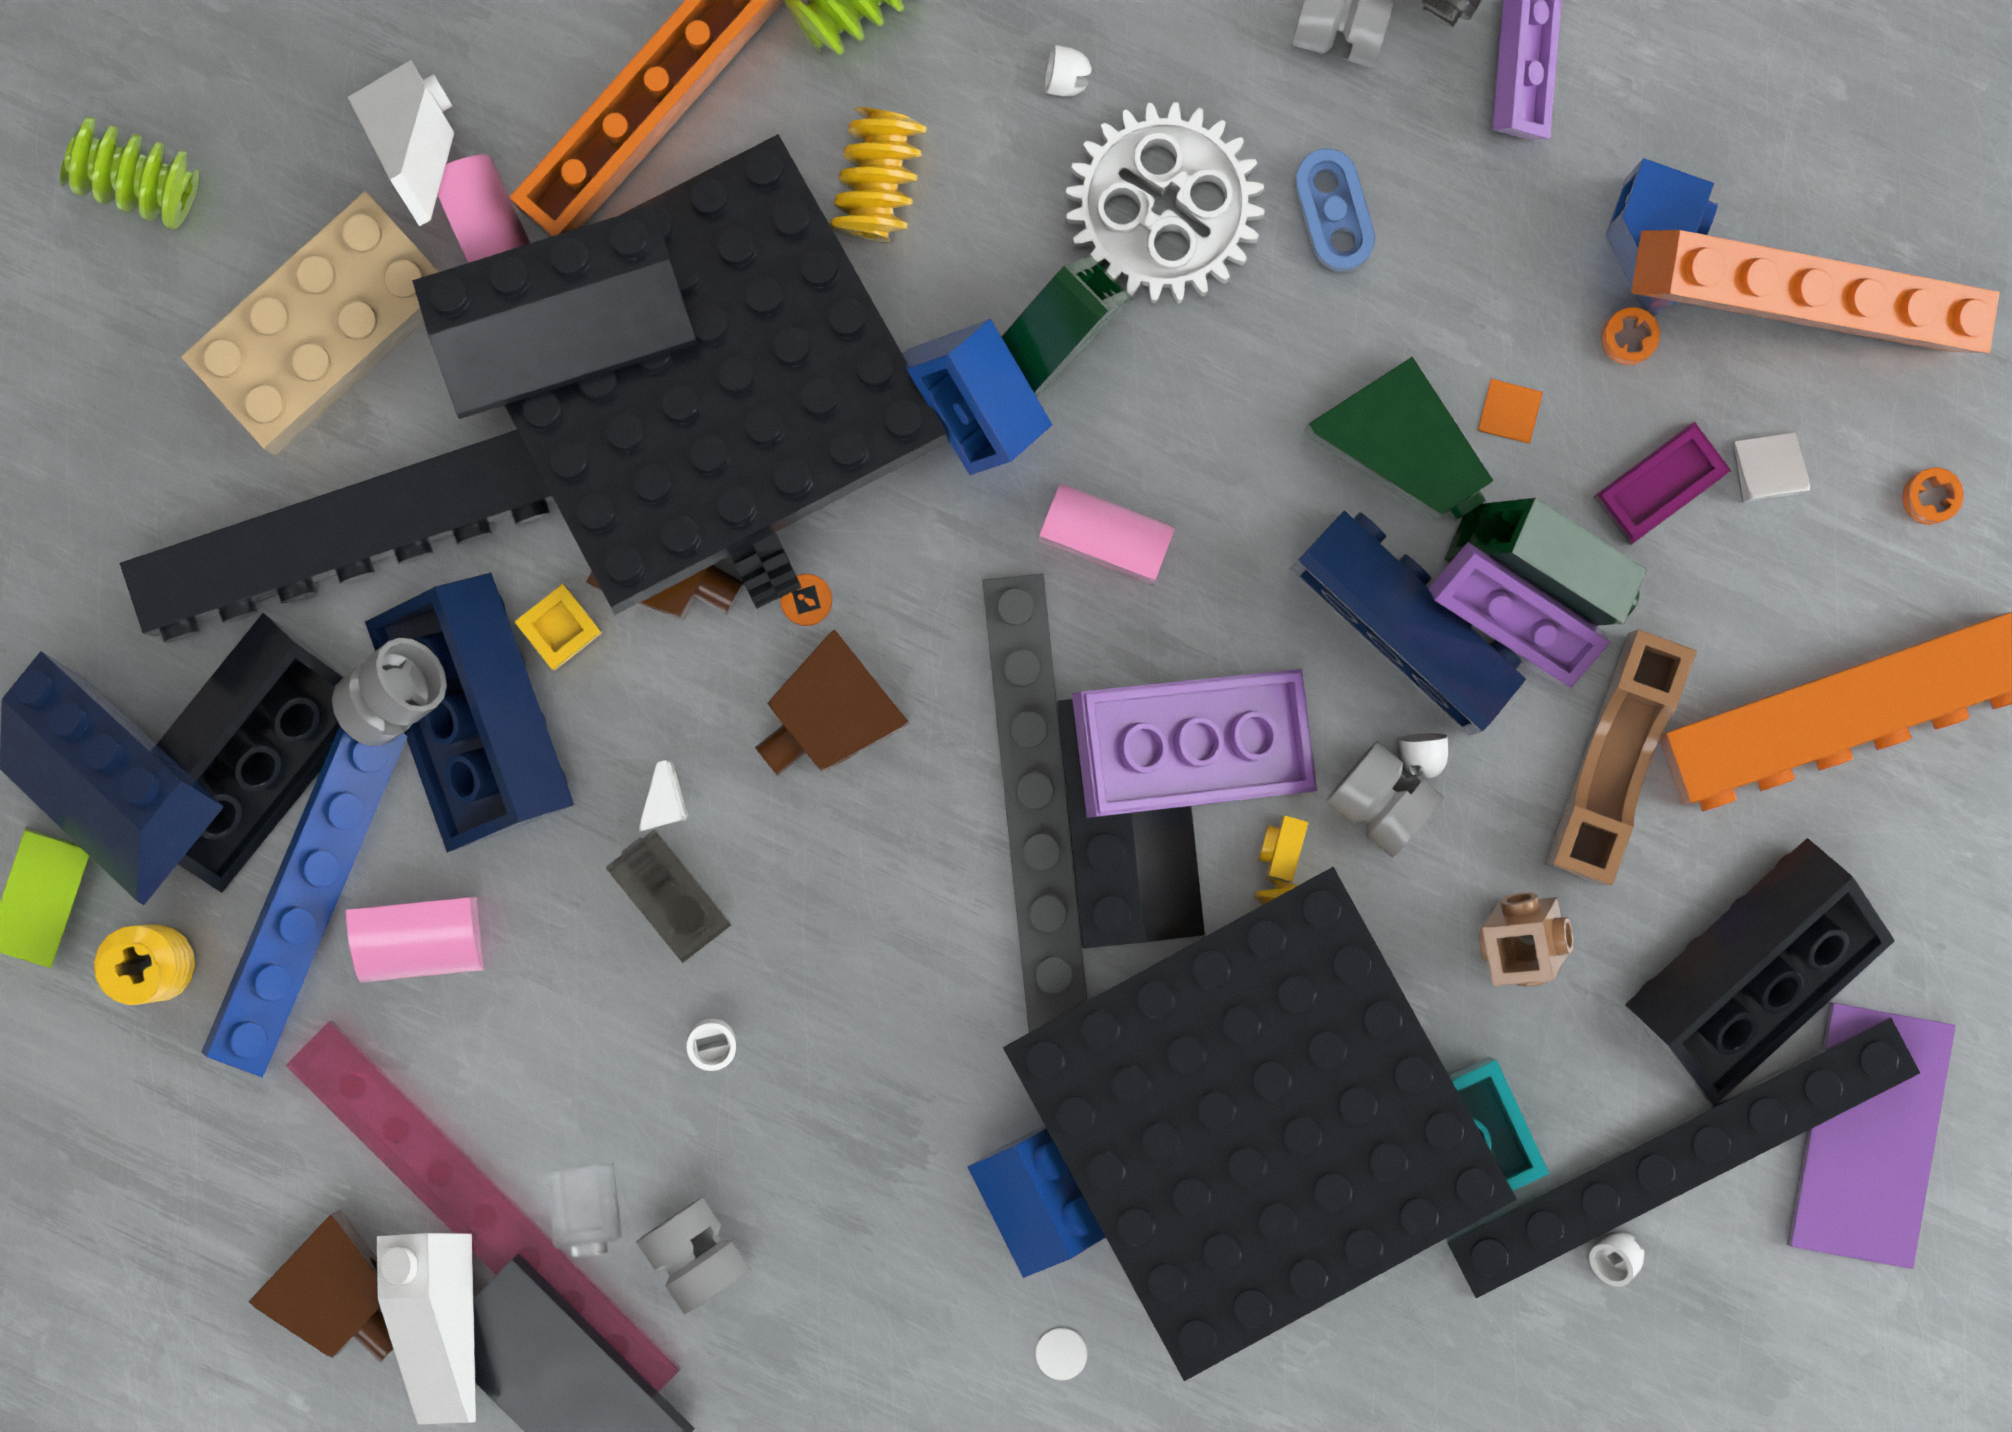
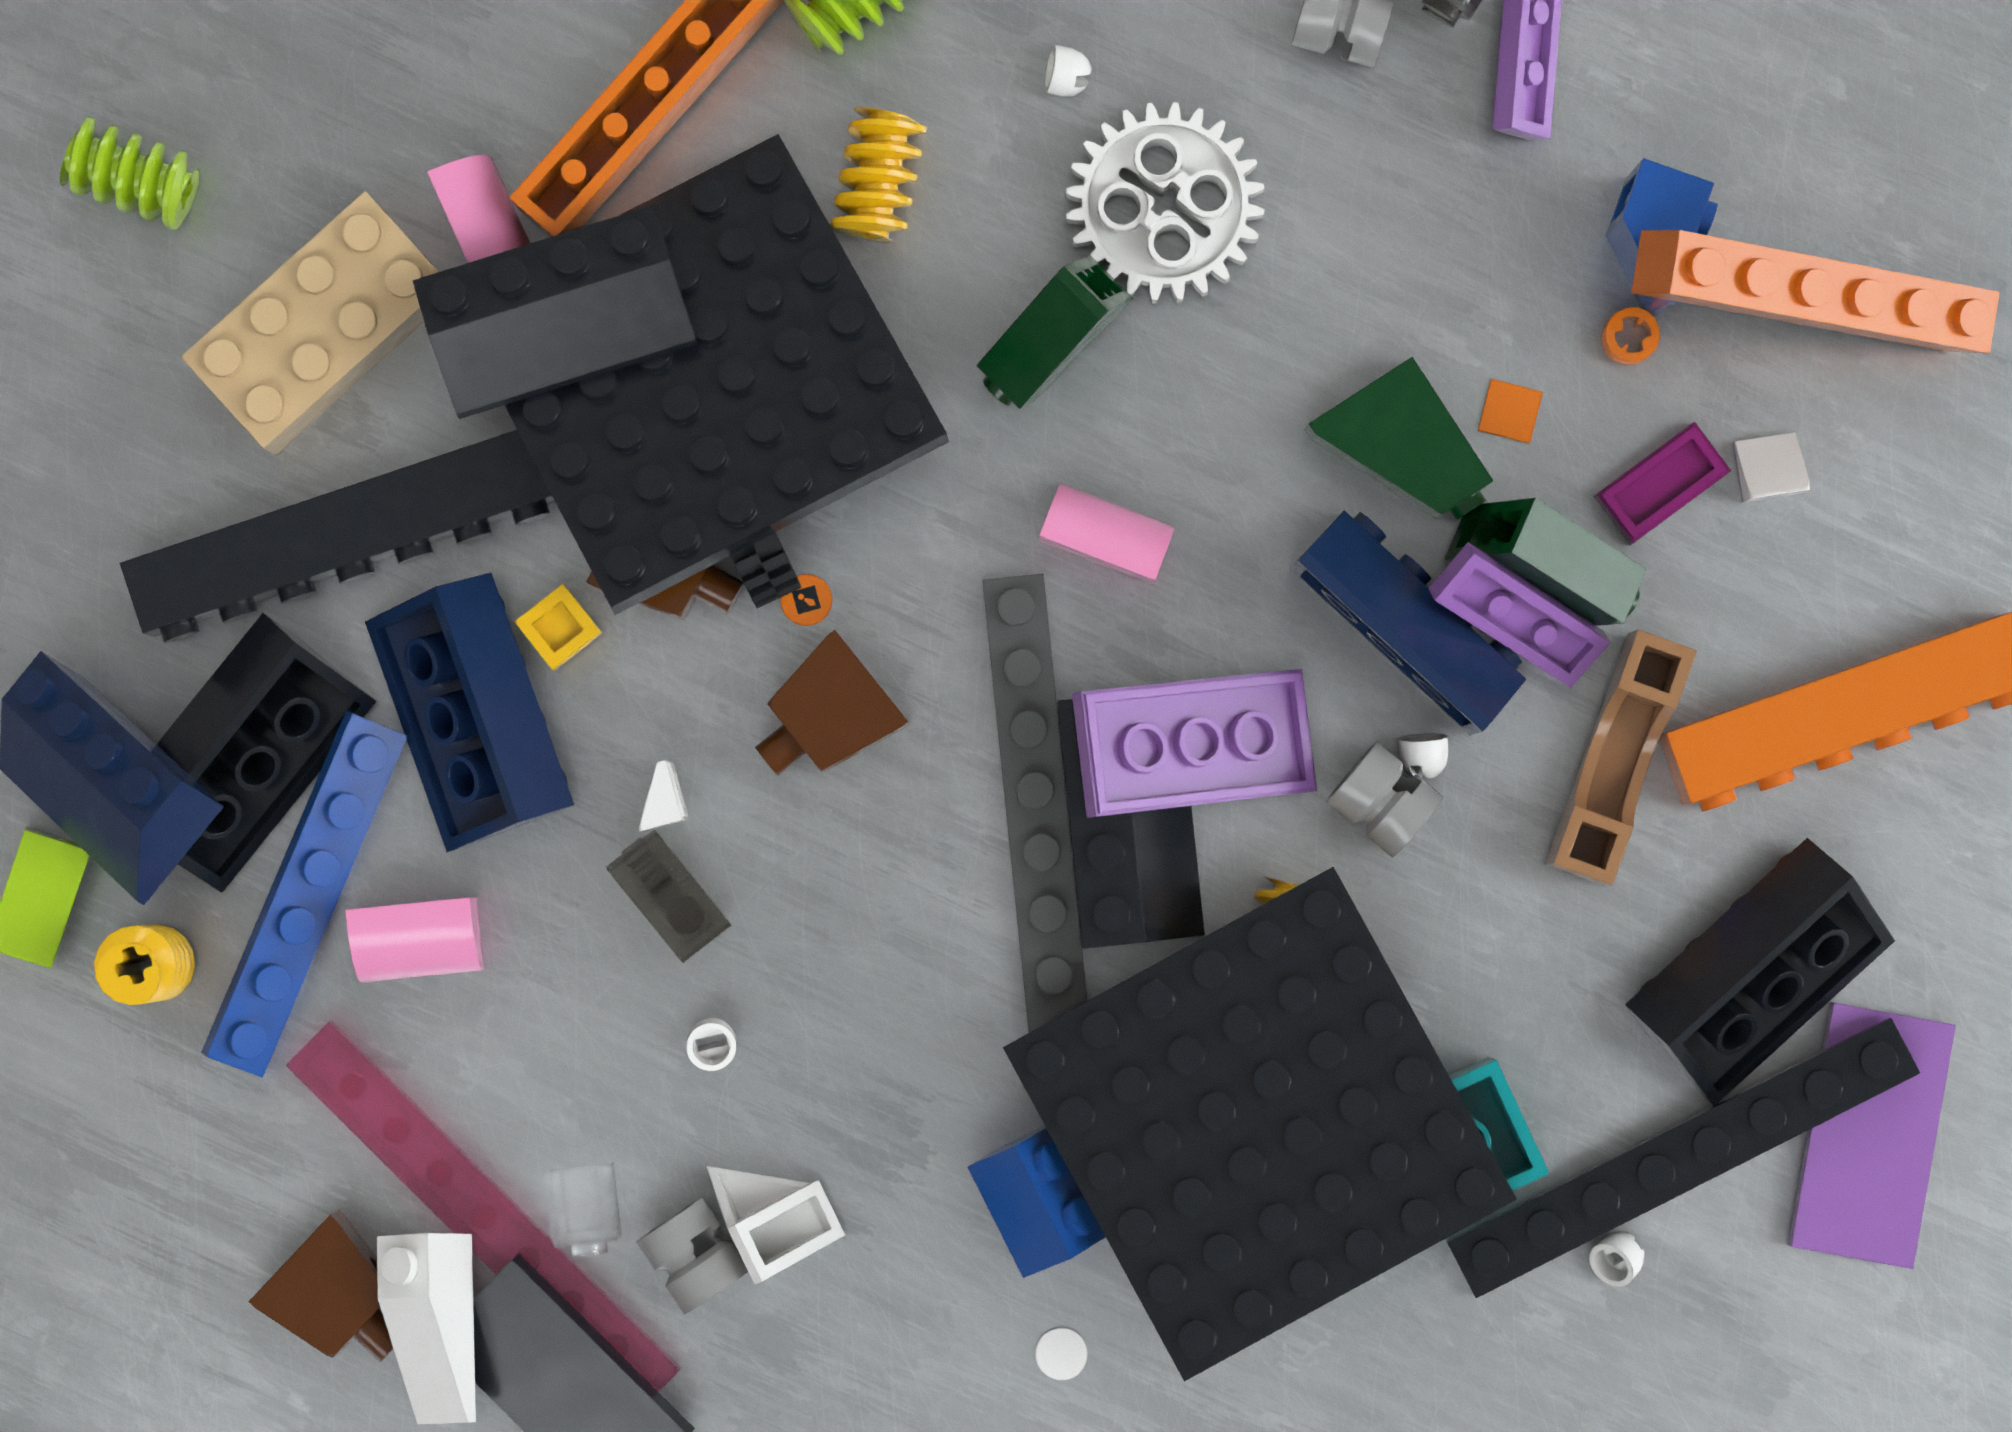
(389, 692): light grey wheel -> none
(408, 133): white slope -> none
(773, 1219): none -> white slope
(978, 395): blue slope -> none
(1282, 847): yellow plate -> none
(1334, 211): medium blue plate -> none
(1511, 949): medium nougat brick -> none
(1928, 513): orange bush -> none

